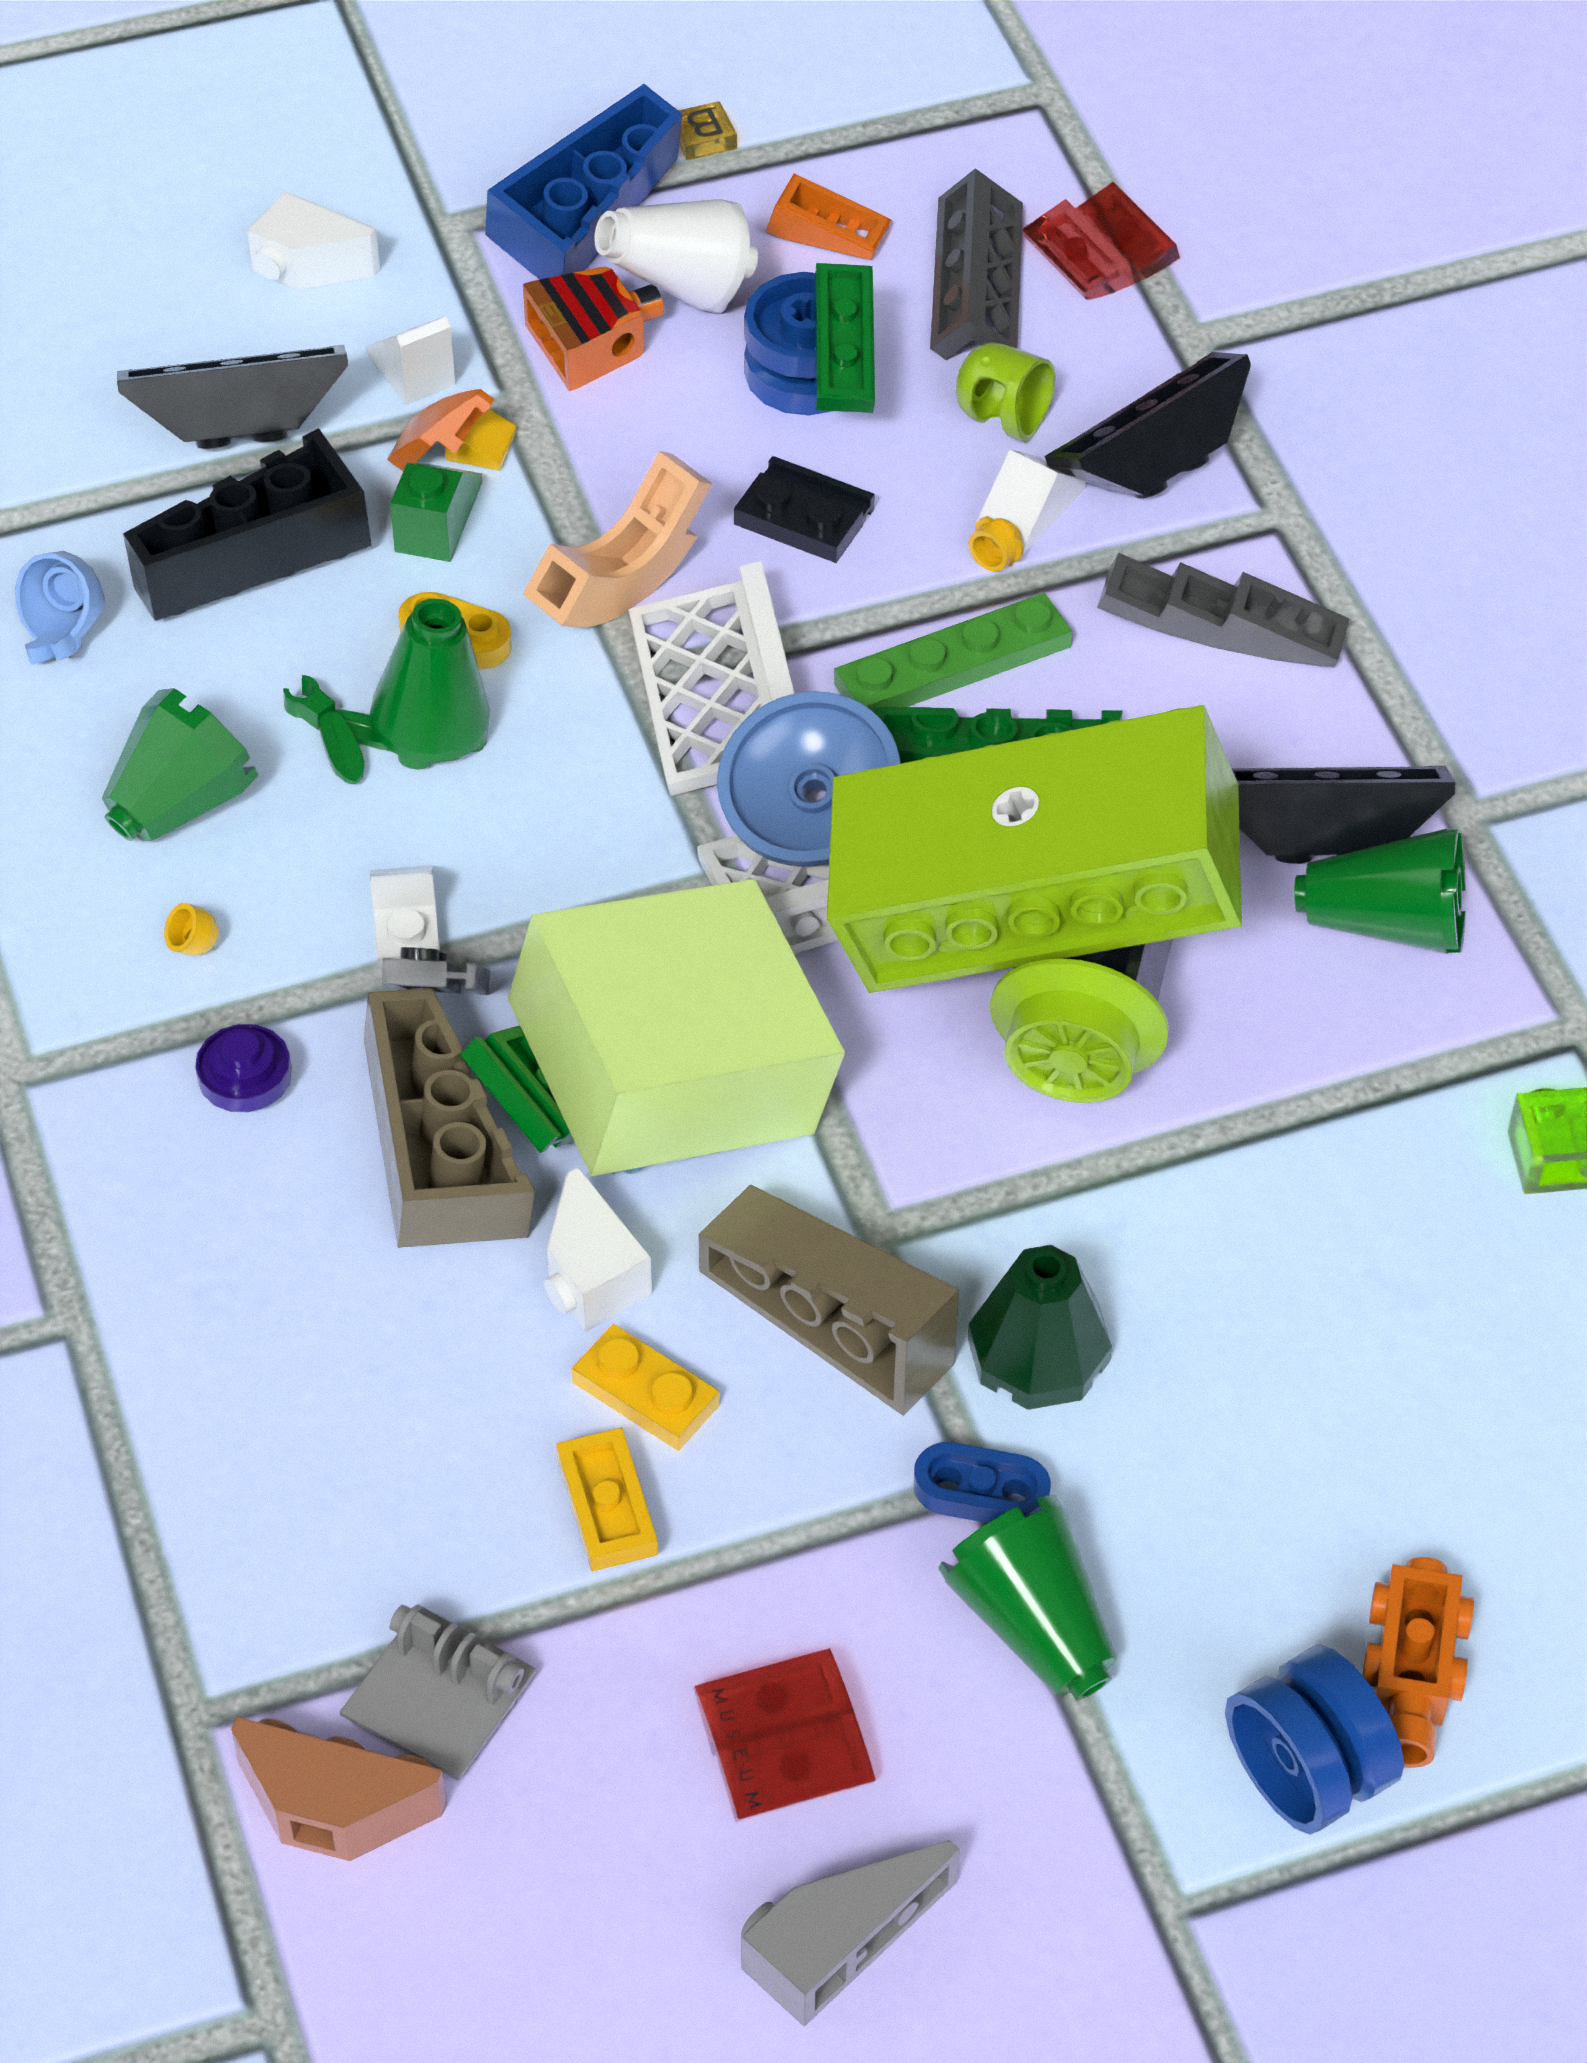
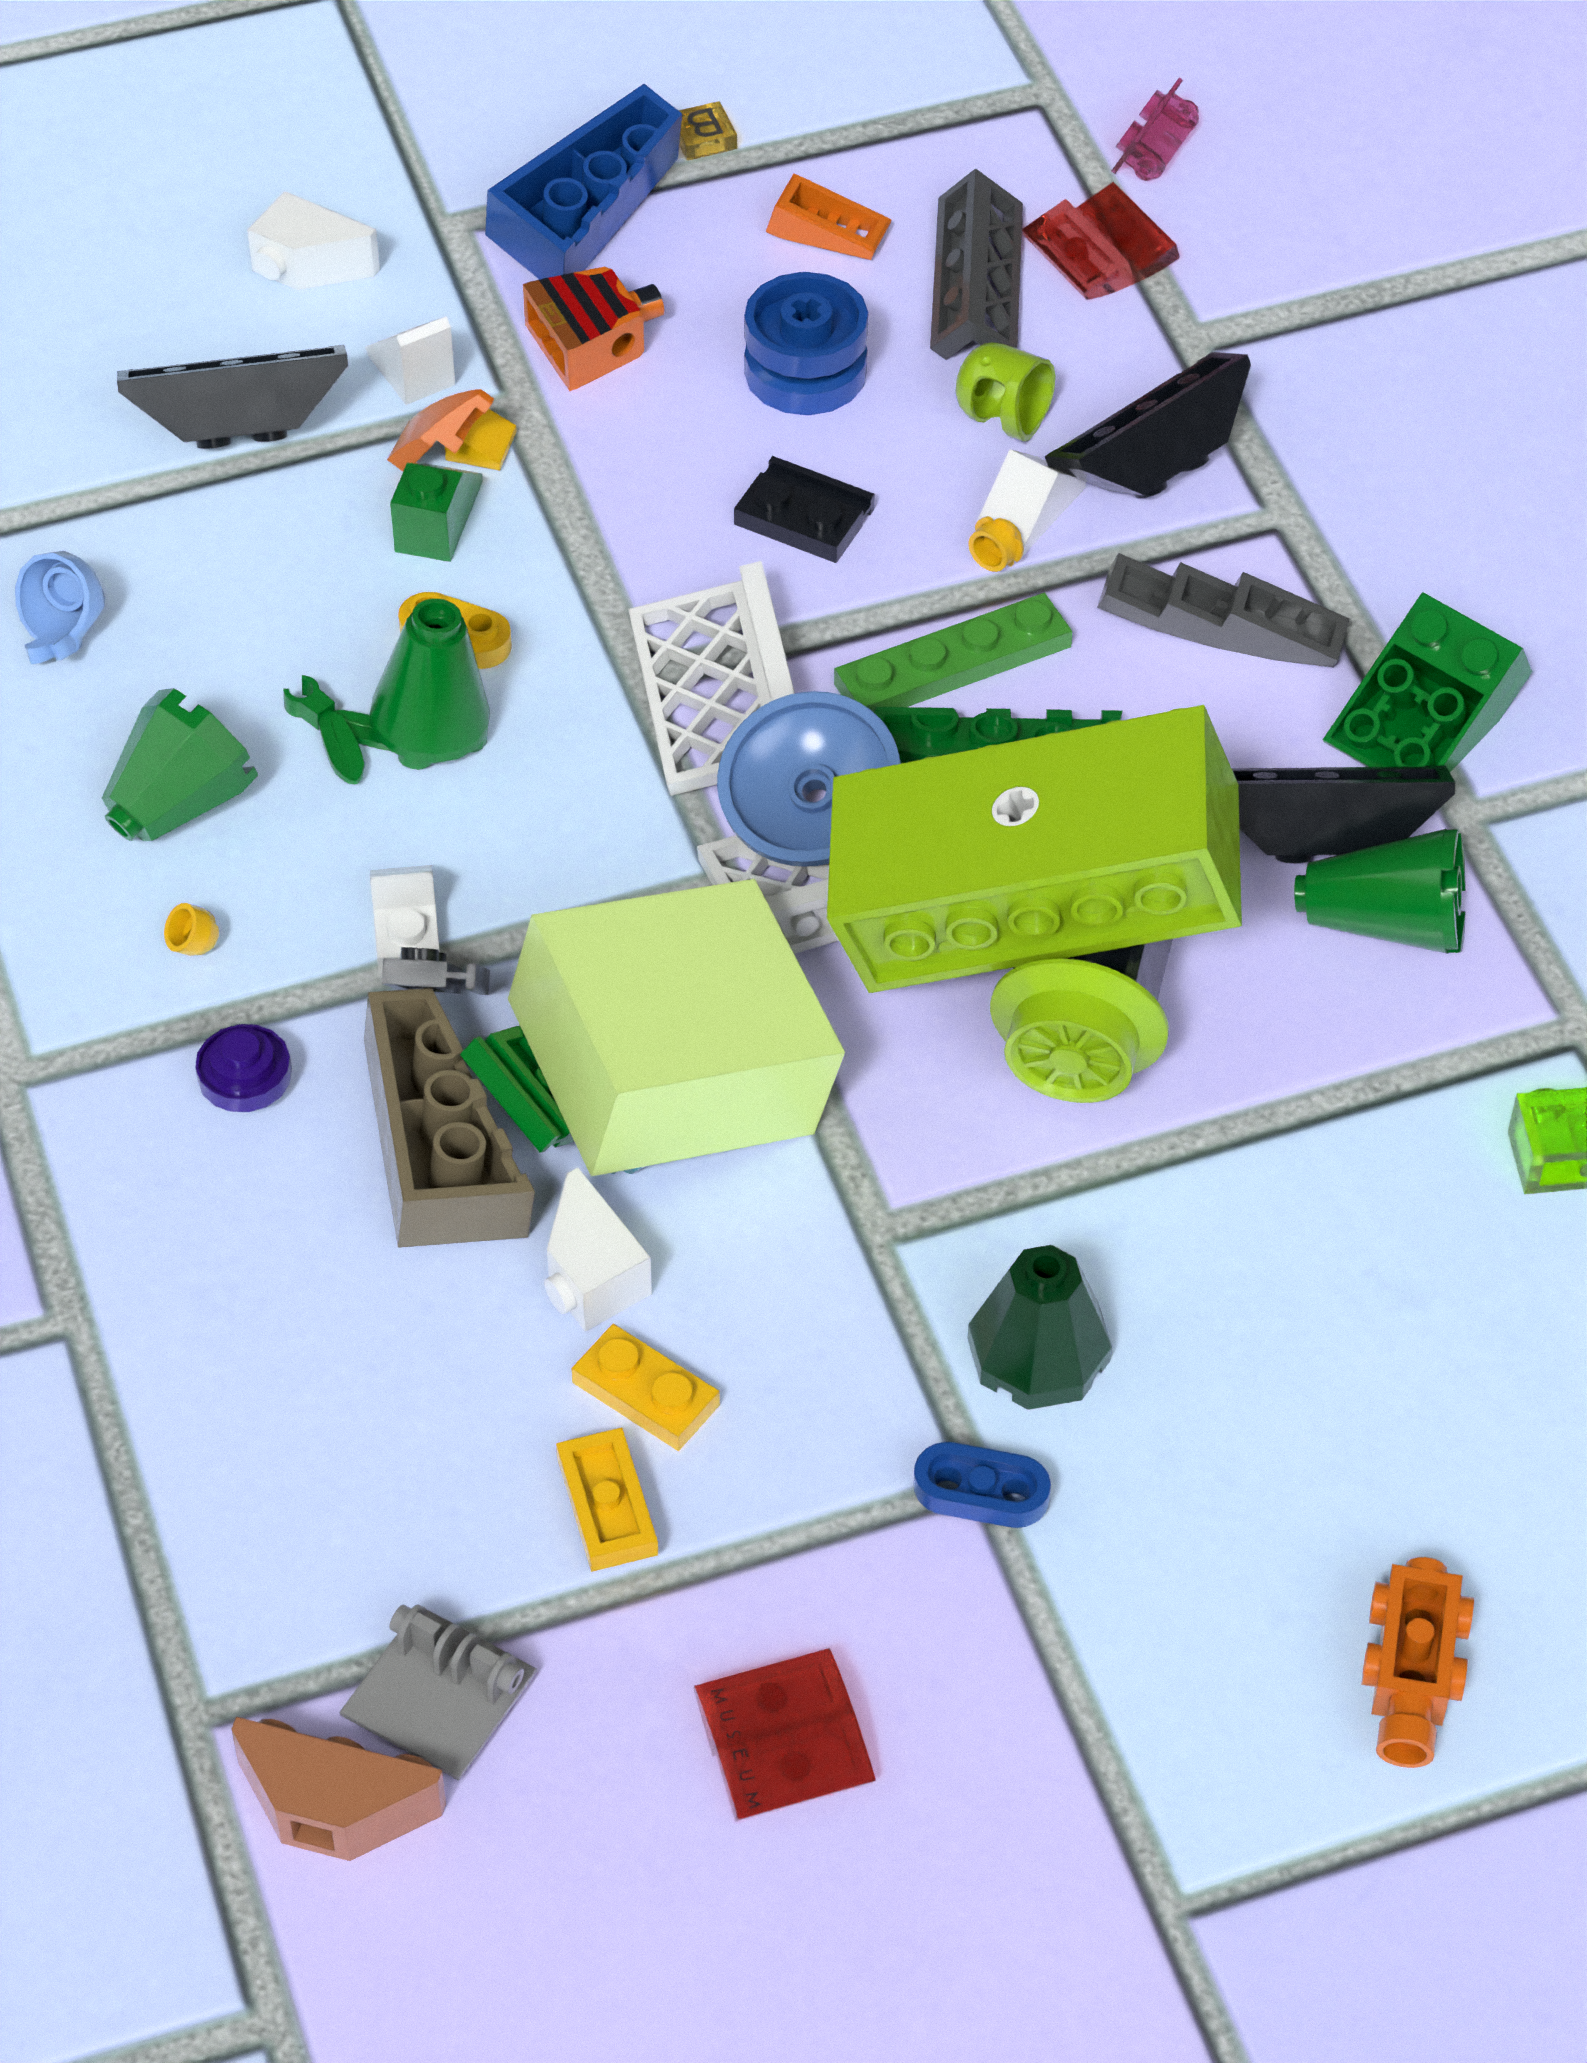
(250, 530): black wedge -> none
(632, 559): light nougat arch -> none
(683, 248): white cone -> none
(835, 1295): dark tan wedge -> none
(839, 1925): light grey slope -> none
(844, 338): green tile -> none
(1036, 1597): green cone -> none
(1154, 144): none -> clear pink hinge
(1314, 1738): blue wheel -> none
(1430, 691): none -> green slope

